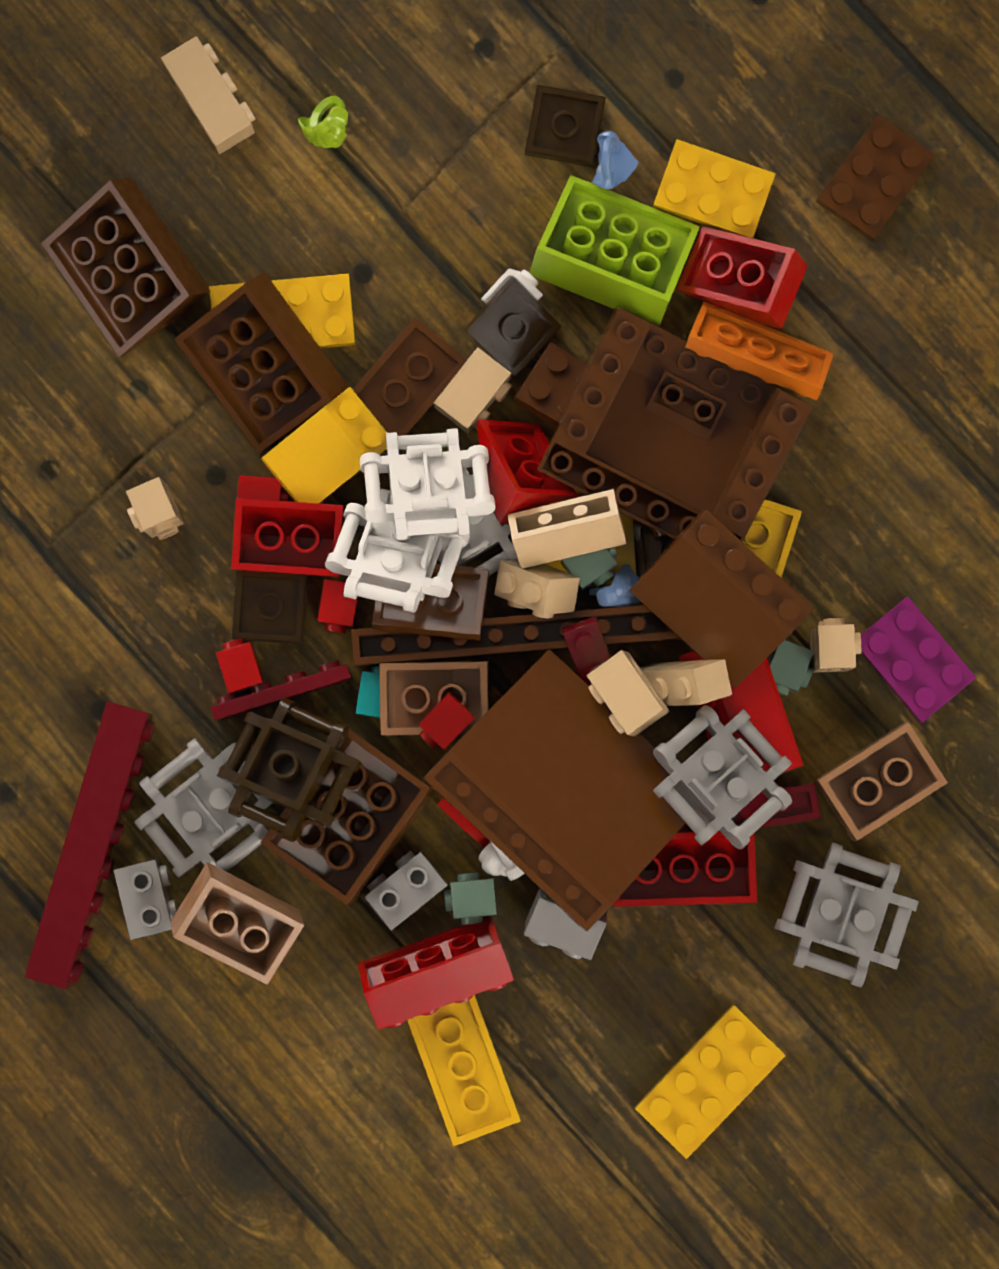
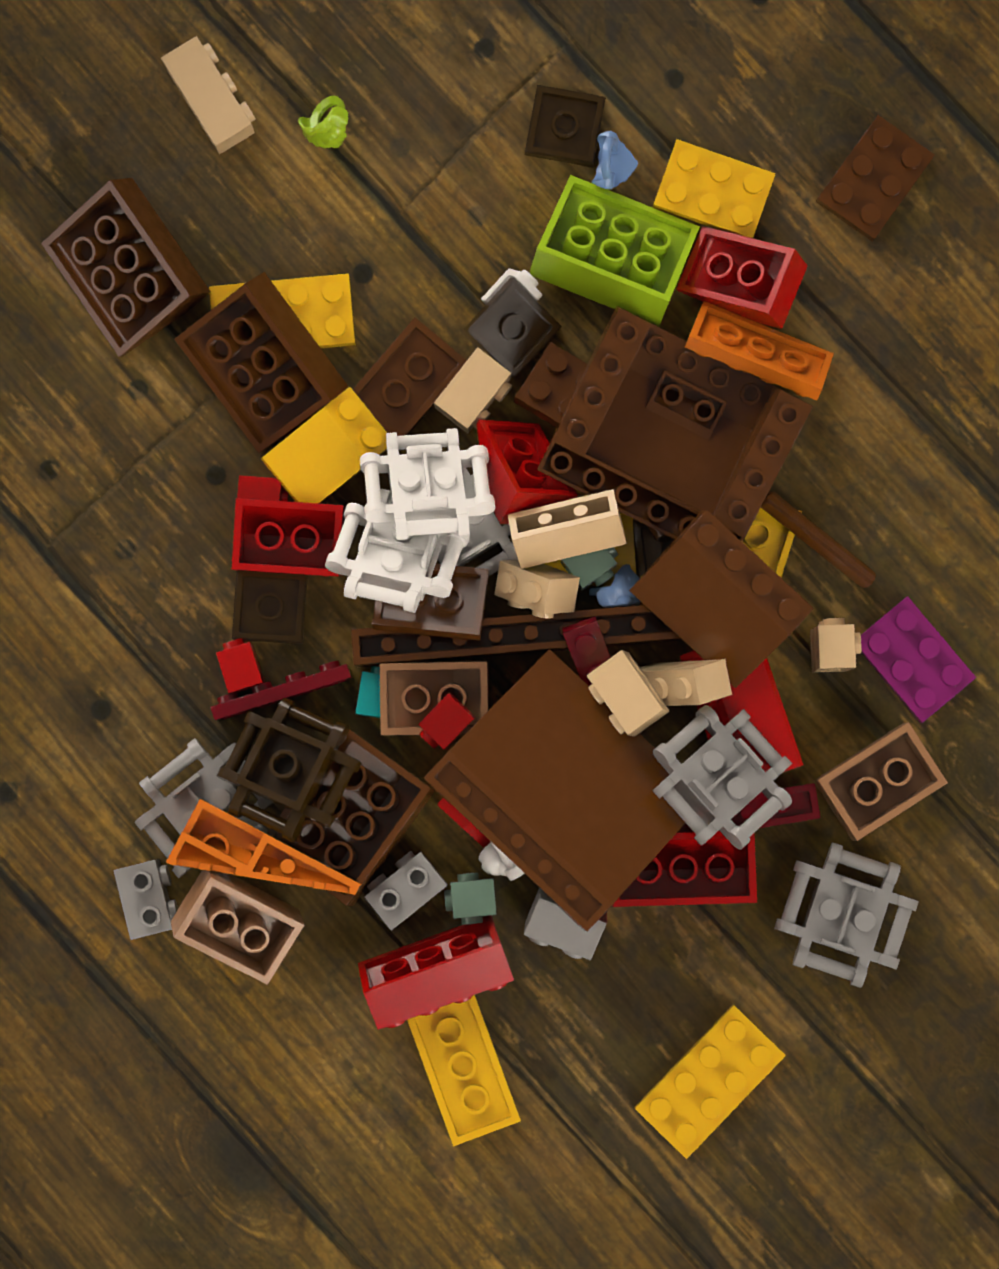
(88, 846): dark red brick -> none
(154, 509): tan brick -> none
(231, 846): none -> orange wedge
(335, 609): red brick -> none
(790, 667): sand green brick -> none
(818, 540): none -> reddish brown axle

